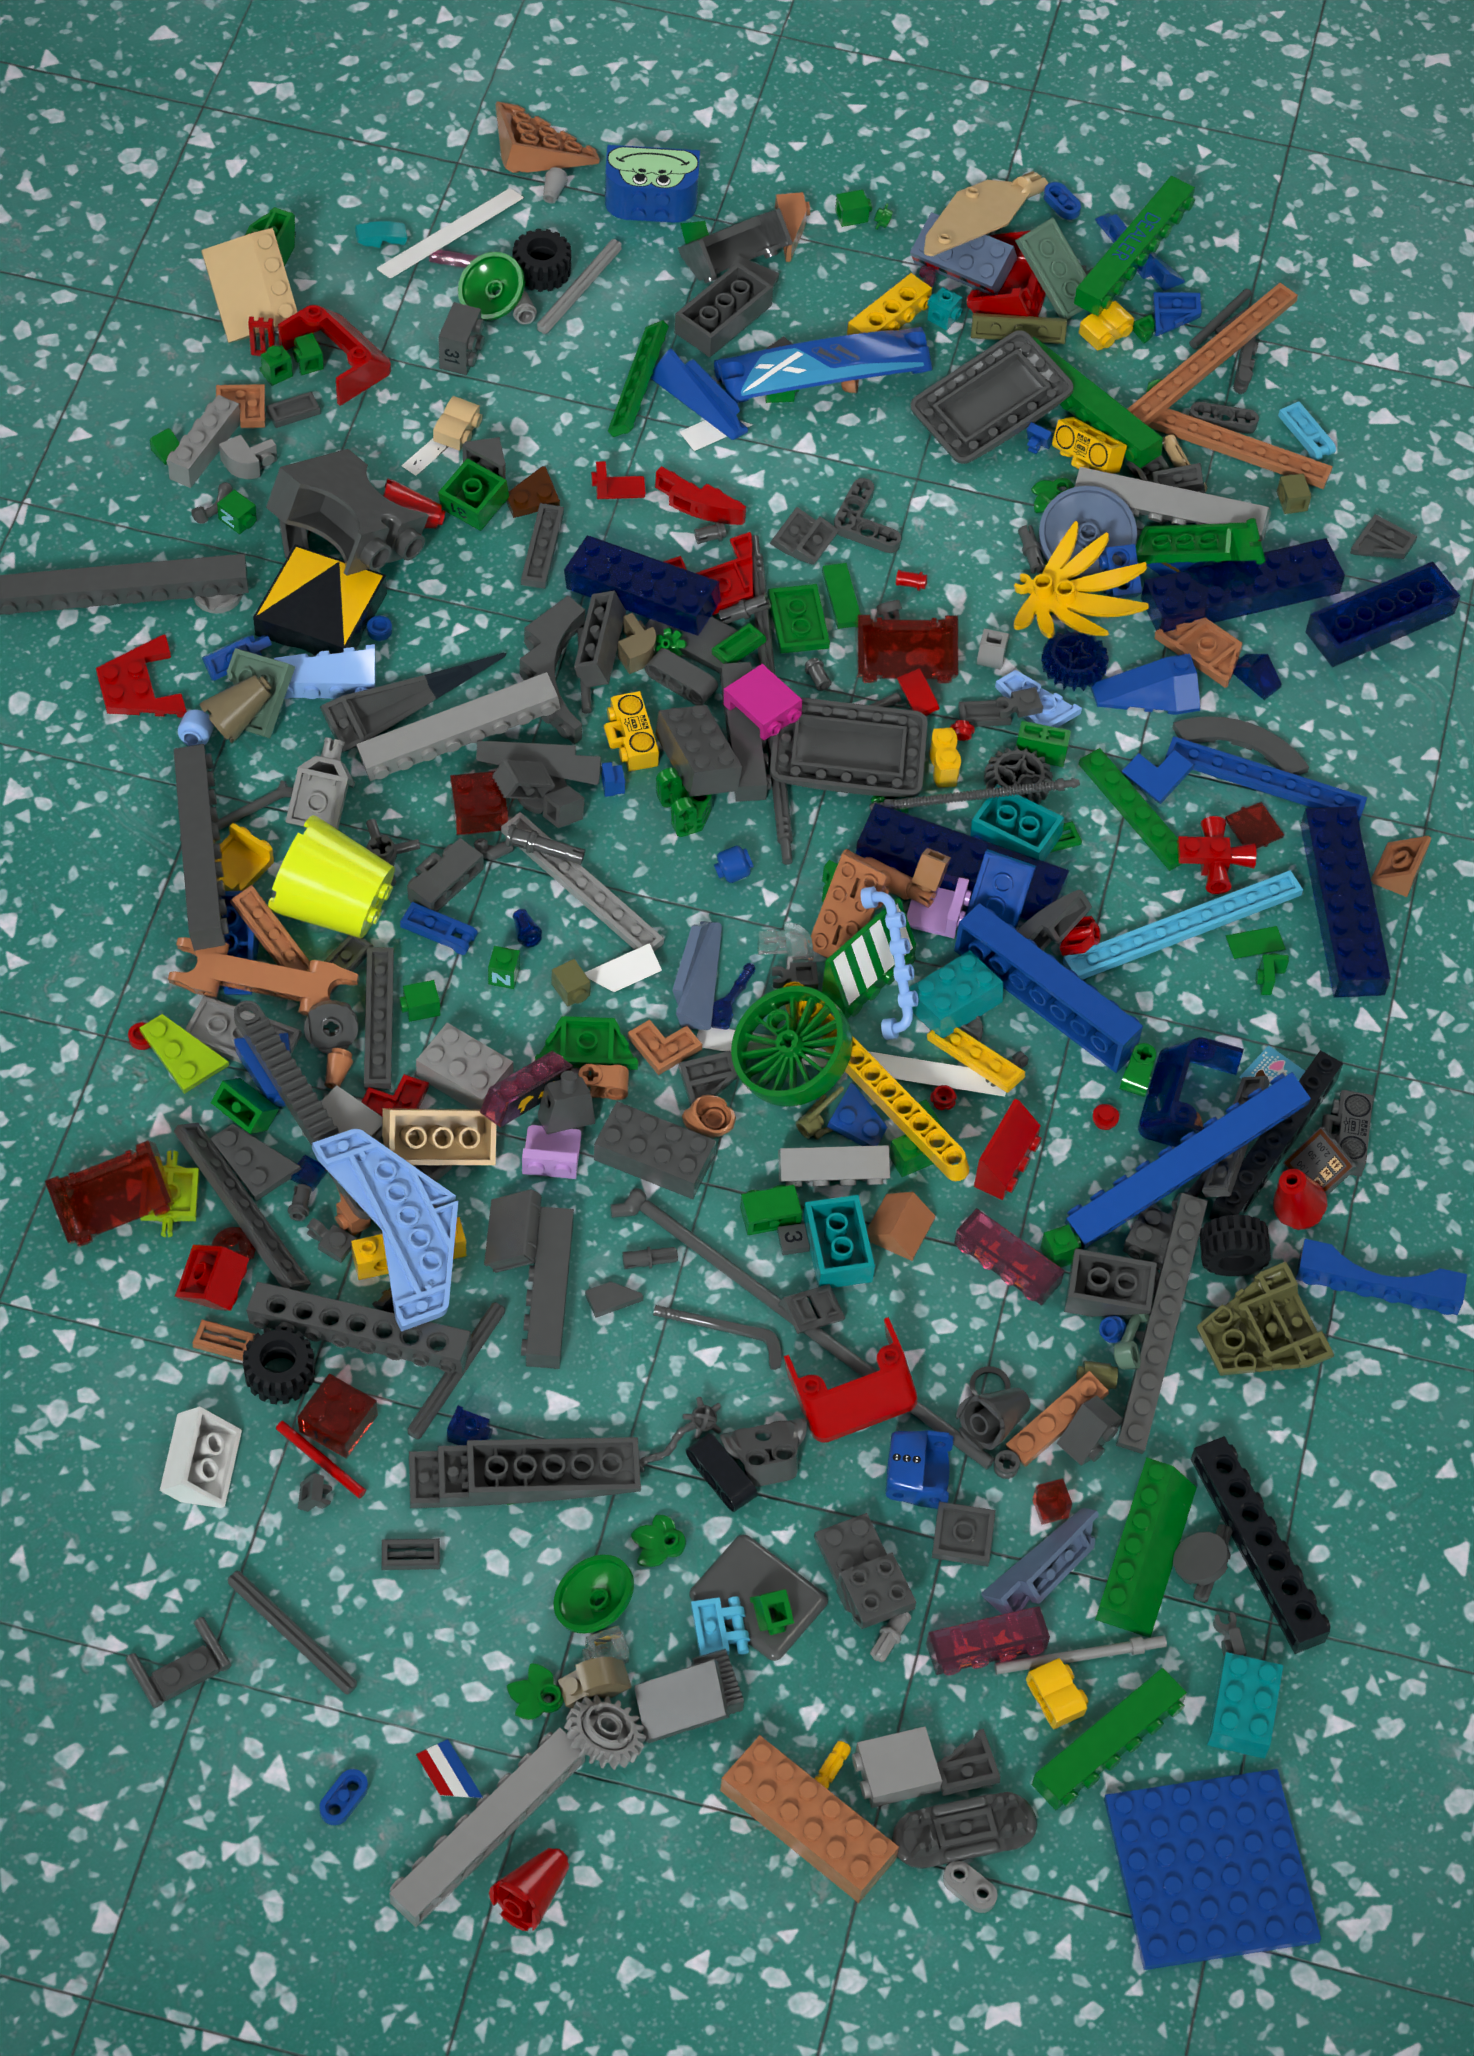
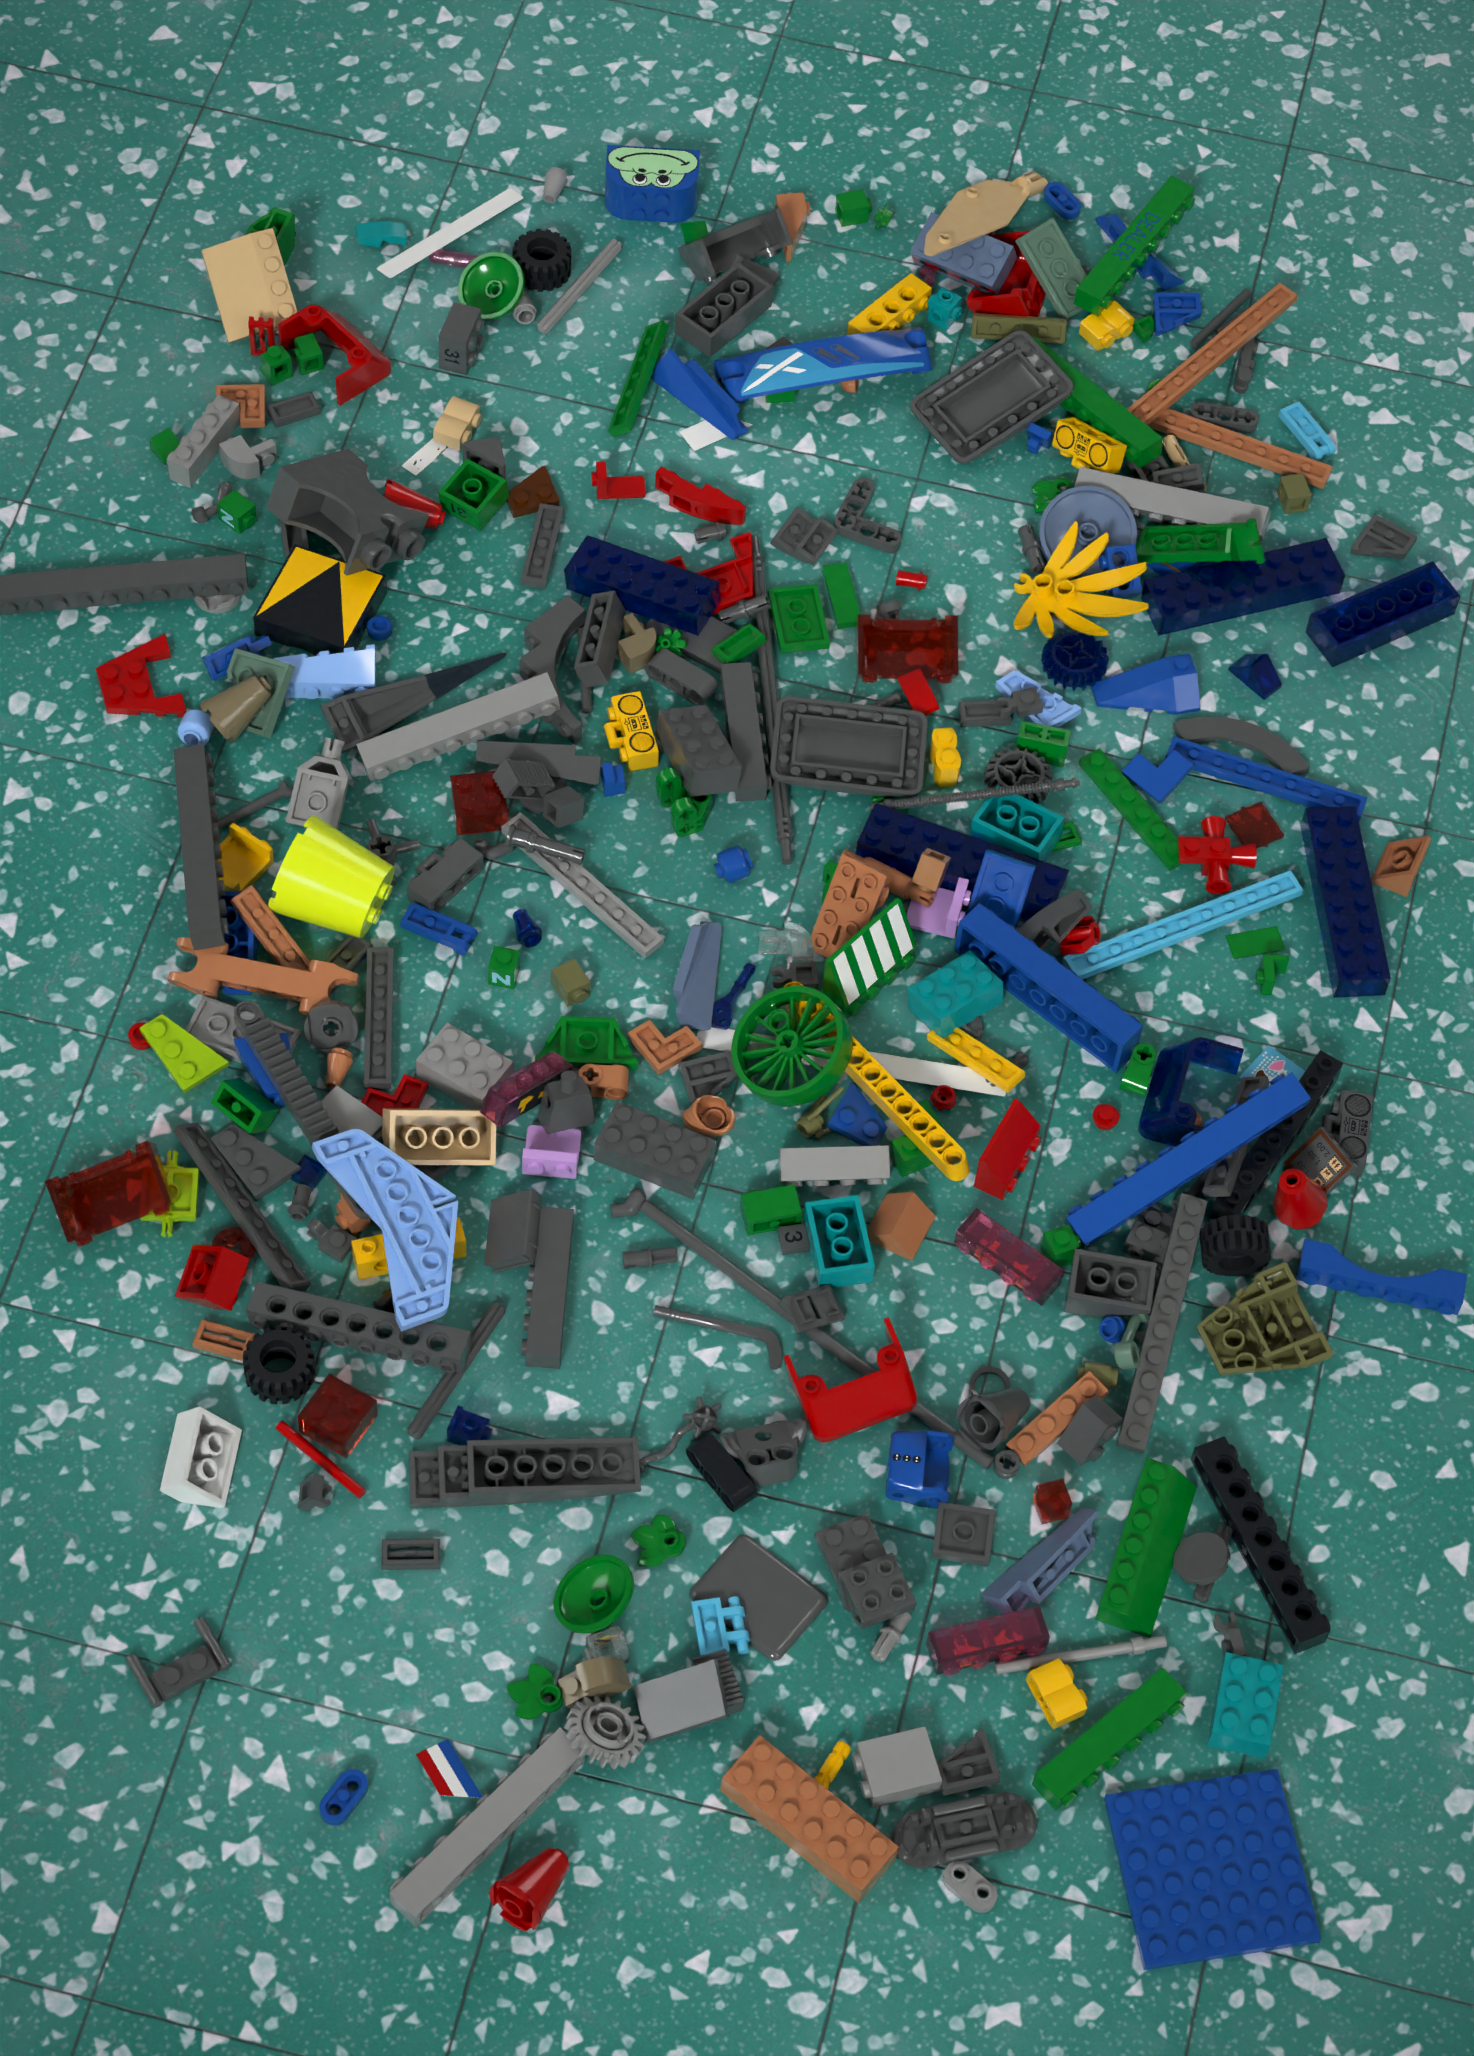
(292, 1632): dark grey axle -> none
(420, 1001): green brick -> none
(534, 146): nougat slope -> none
(610, 1298): dark grey tile -> none
(626, 969): white sticker -> none
(764, 701): dark pink panel -> none
(779, 1603): green brick -> none
(815, 669): dark grey pin -> none
(898, 947): light blue bar -> none
(963, 730): red plate -> none
(992, 648): light grey brick -> none
(1209, 645): nougat wing -> none

